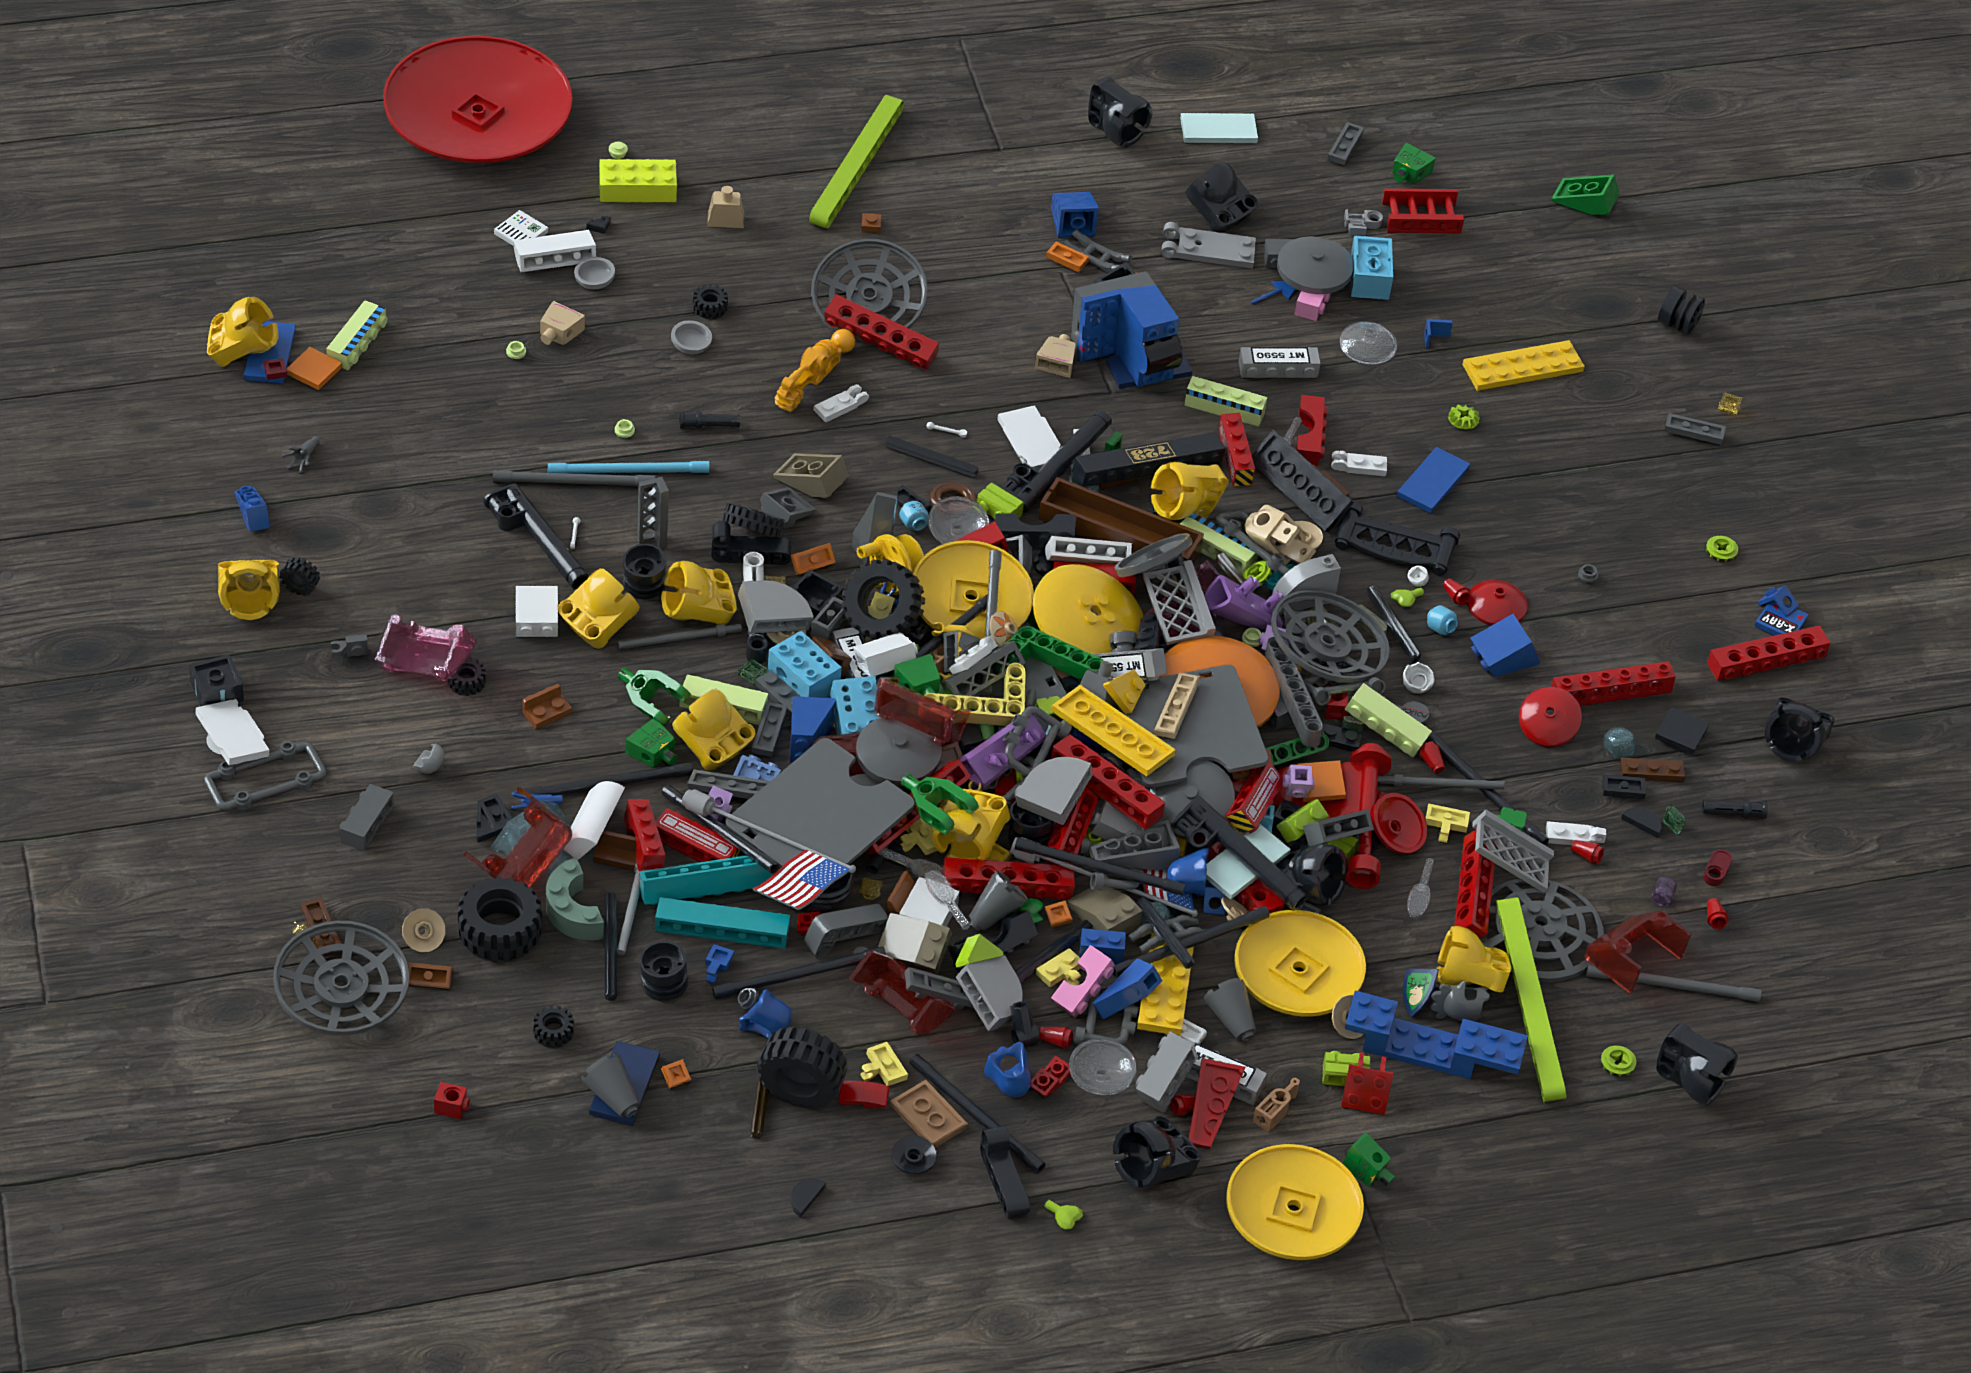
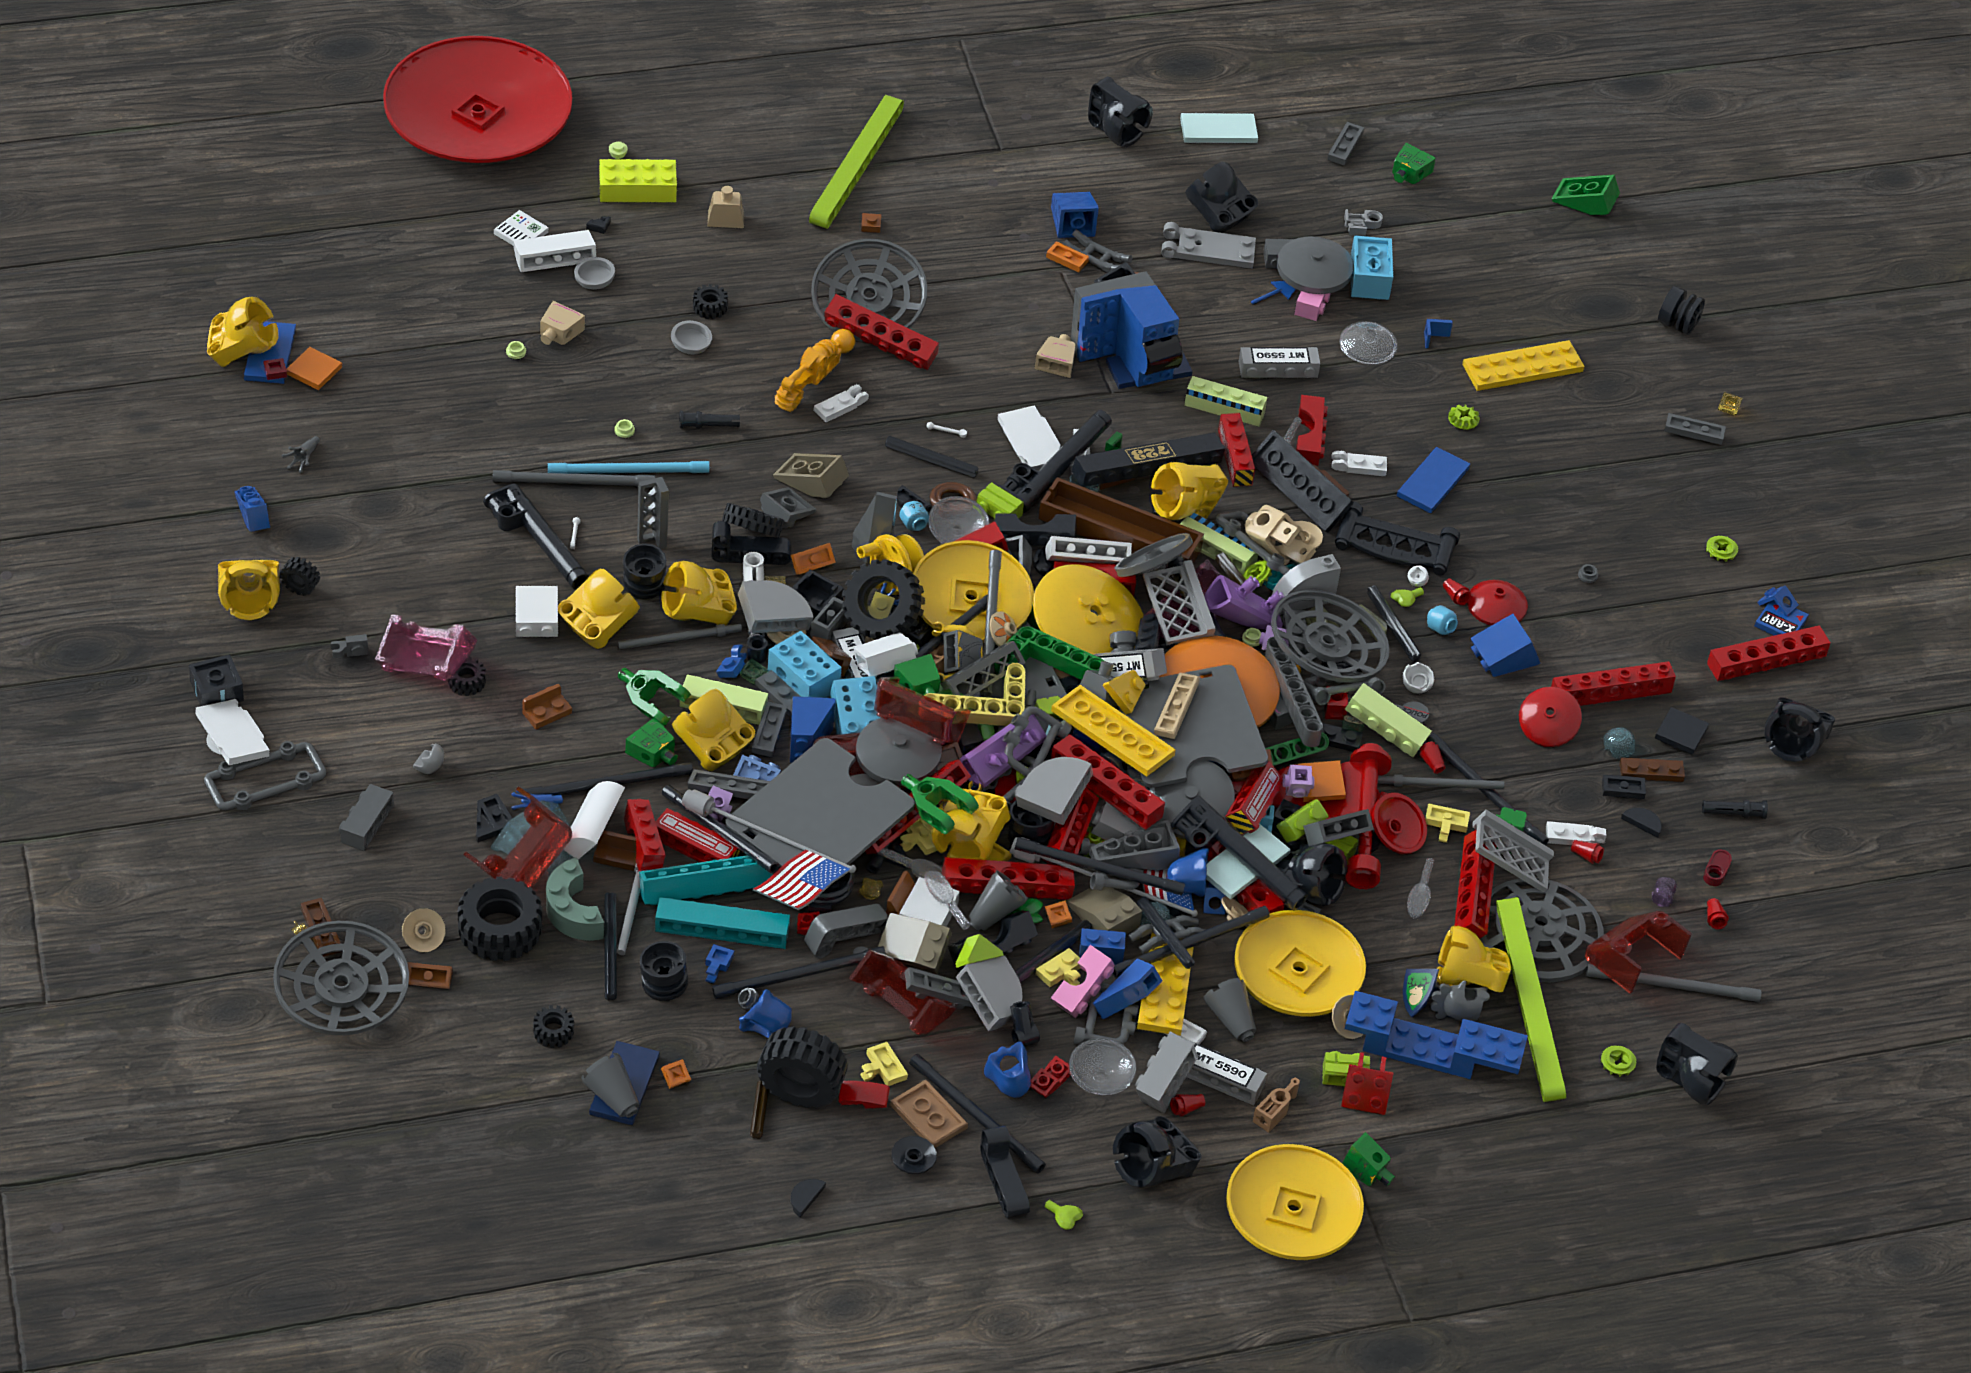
(357, 334): yellowish green brick -> none
(451, 1100): red brick -> none
(732, 665): none -> blue plate
(975, 654): white hinge -> none
(1057, 1036): red cone -> none
(1213, 1095): red wing -> none
(1422, 222): red fence -> none
(1674, 819): clear green tile -> none

